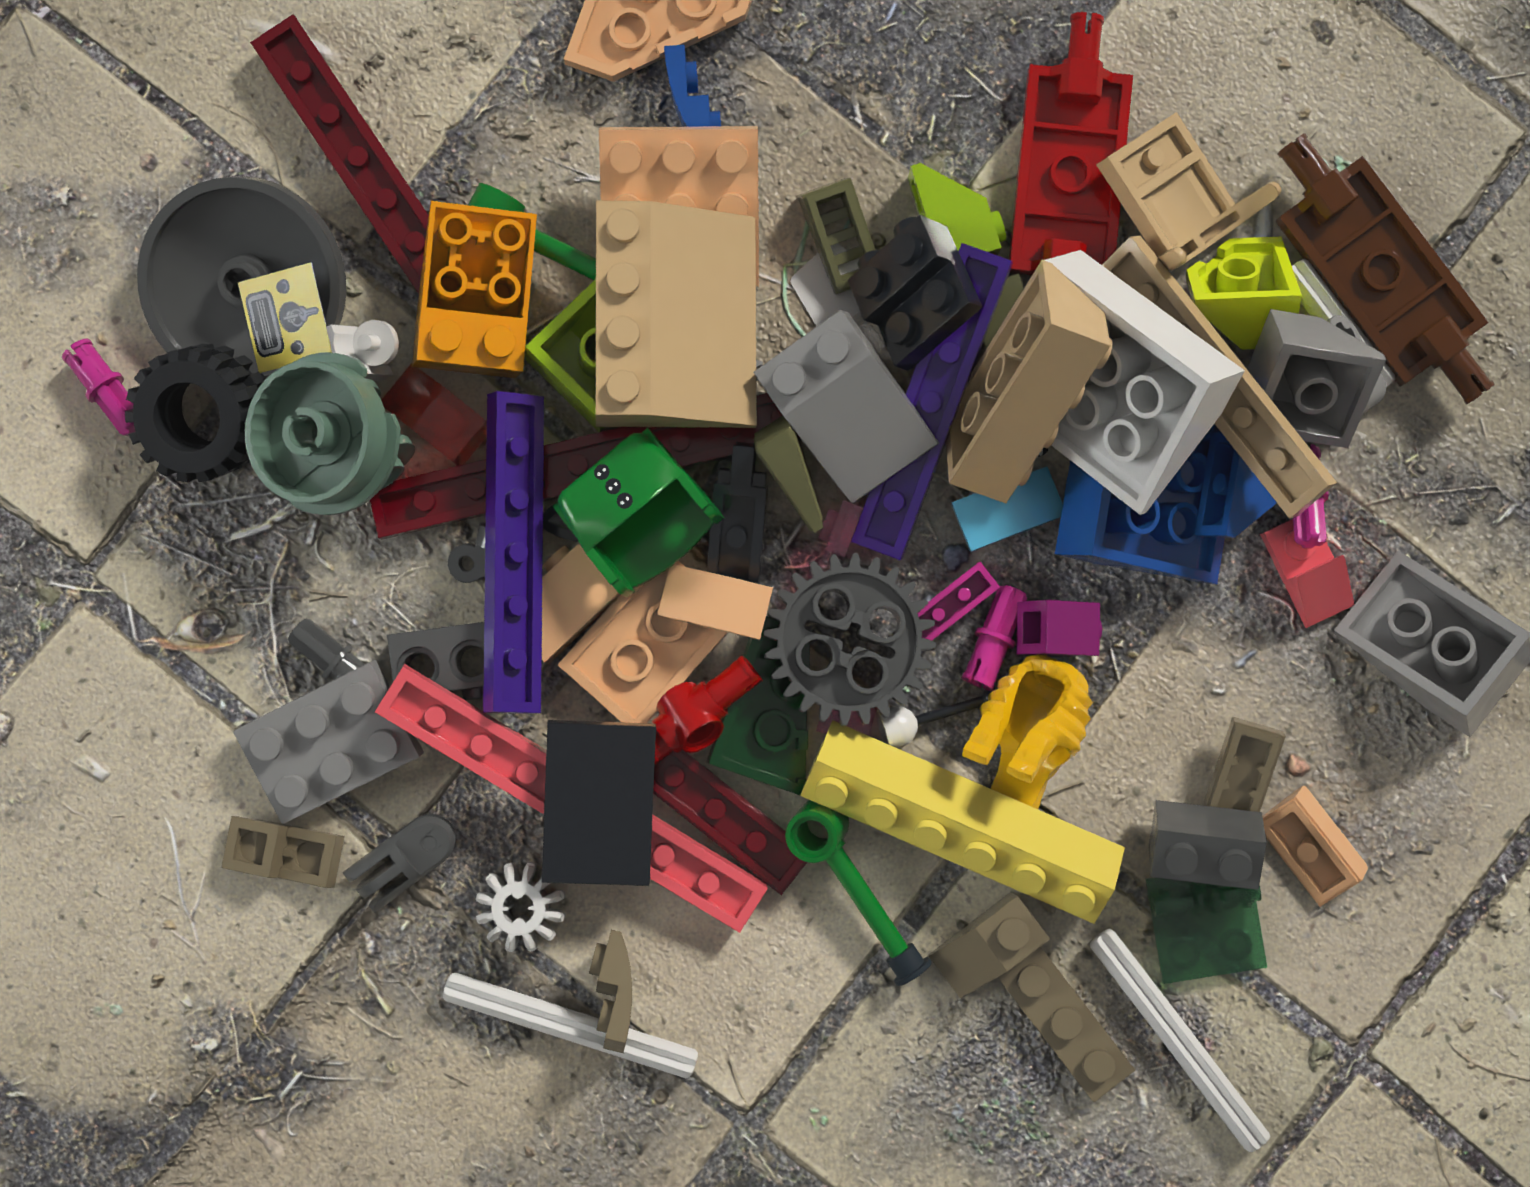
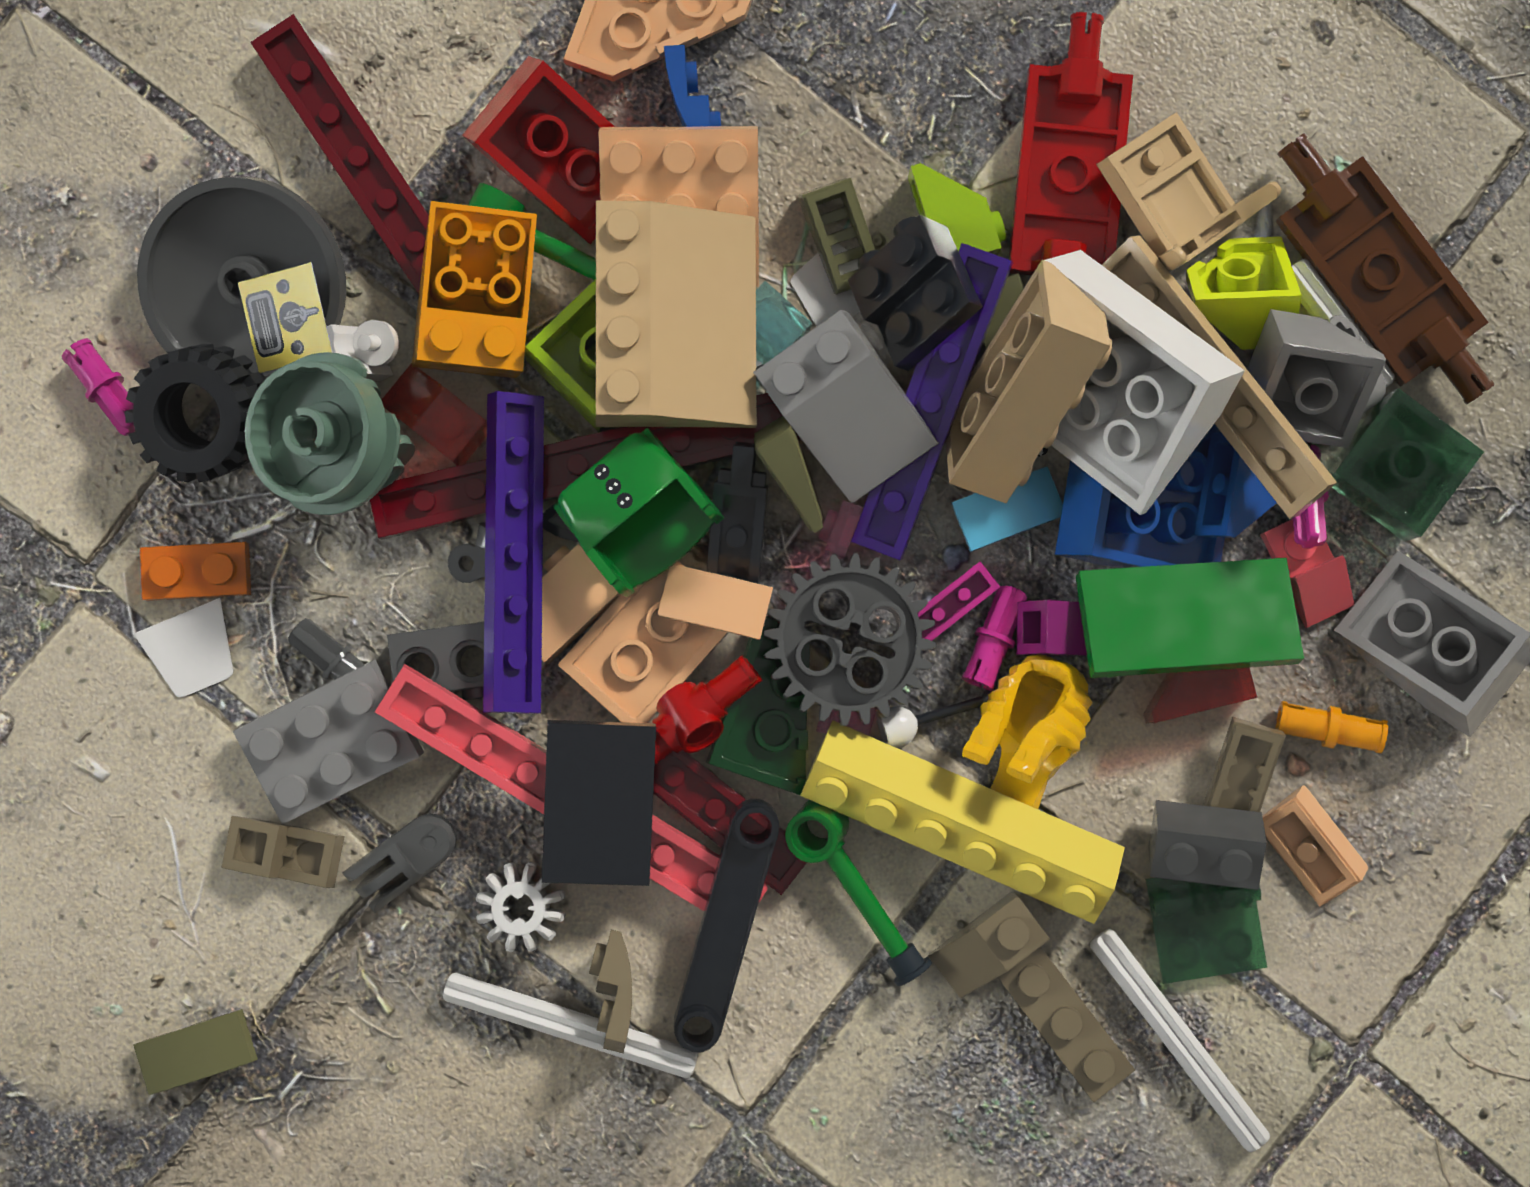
(190, 648): none -> white sticker
(195, 571): none -> orange plate
(195, 1052): none -> olive slope
(545, 143): none -> red slope
(725, 926): none -> black piece
(777, 322): none -> clear light blue brick
(1189, 617): none -> green tile
(1199, 691): none -> clear red slope
(1332, 727): none -> light orange pin
(1403, 465): none -> clear green brick

